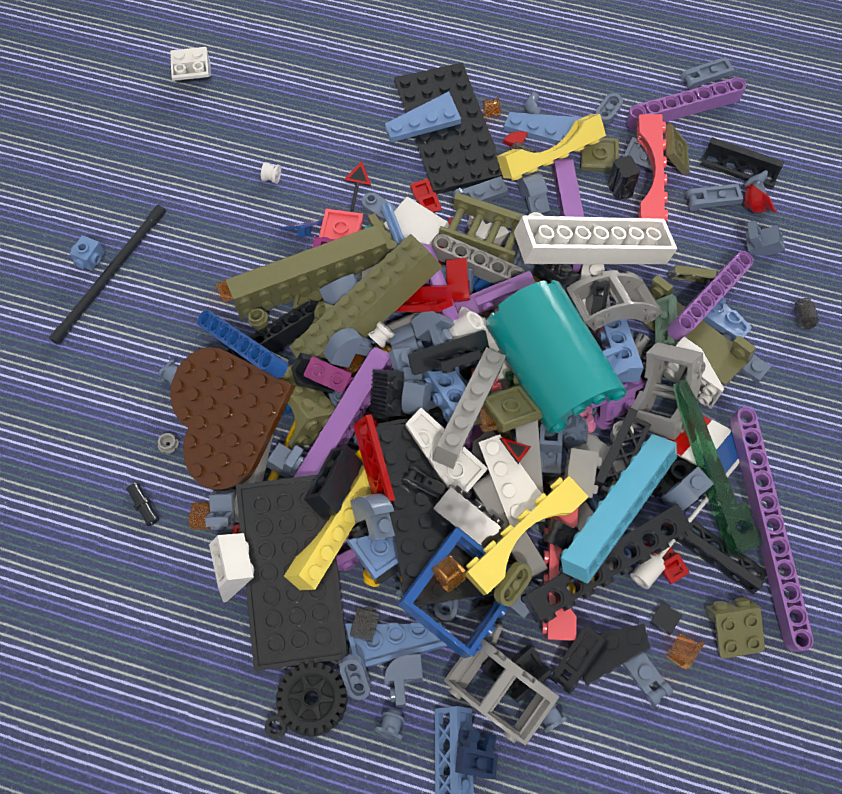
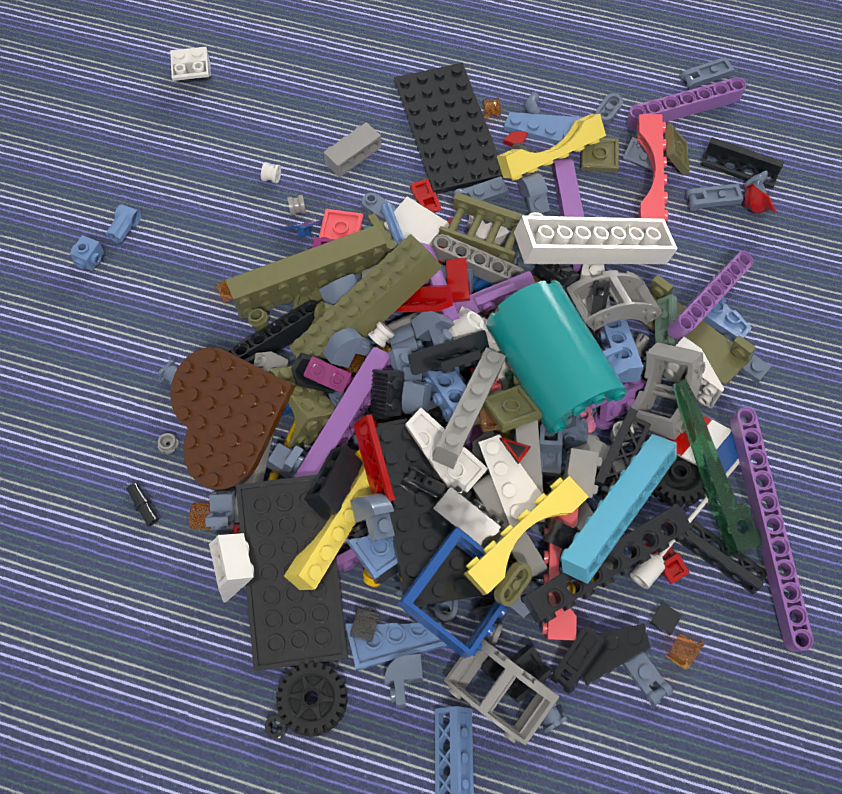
(64, 327): black piece -> none
(124, 219): none -> medium blue piece
(242, 344): blue beam -> none
(296, 205): none -> light grey wheel
(352, 149): none -> light grey brick
(353, 675): sand blue plate -> none
(357, 176): piece -> none
(391, 725): sand blue brick -> none
(426, 118): medium blue wing -> none
(449, 573): clear orange slope -> none
(476, 762): dark blue plate -> none
(623, 178): black brick -> none
(687, 490): sand blue brick -> none
(691, 274): olive tile -> none
(737, 627): olive bracket -> none
(764, 241): sand blue brick -> none
(806, 313): clear smoke brick -> none

